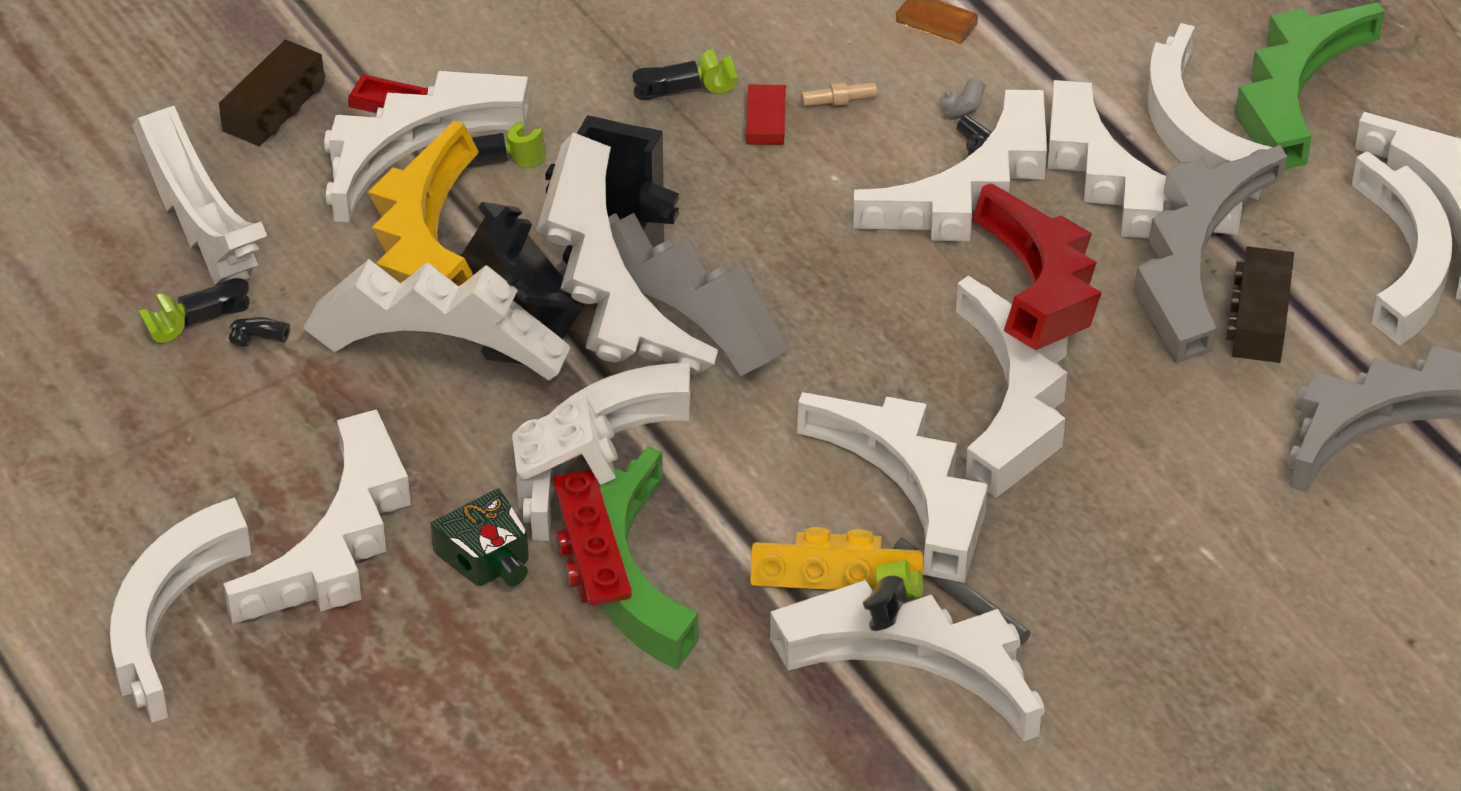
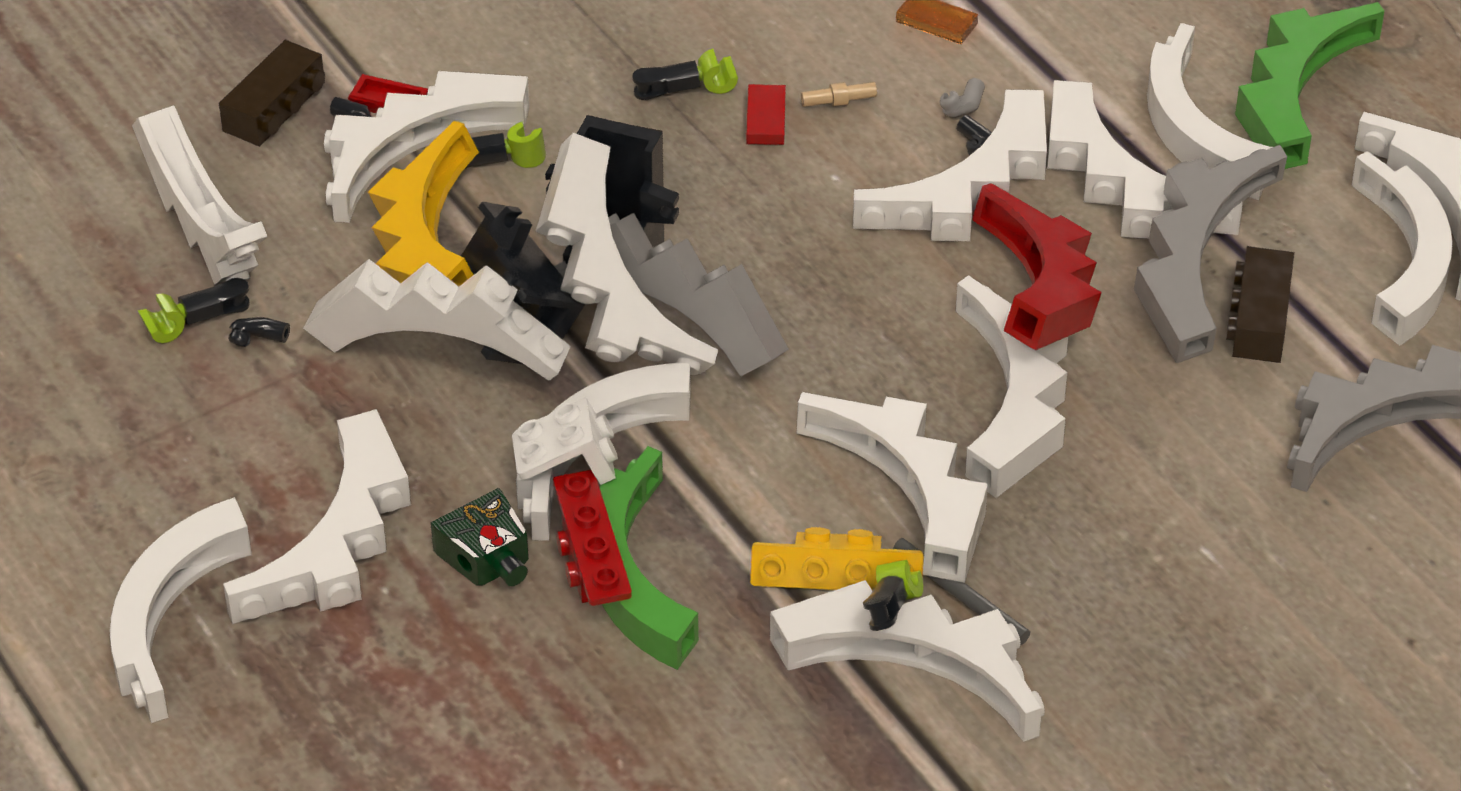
(346, 107): none -> black arm

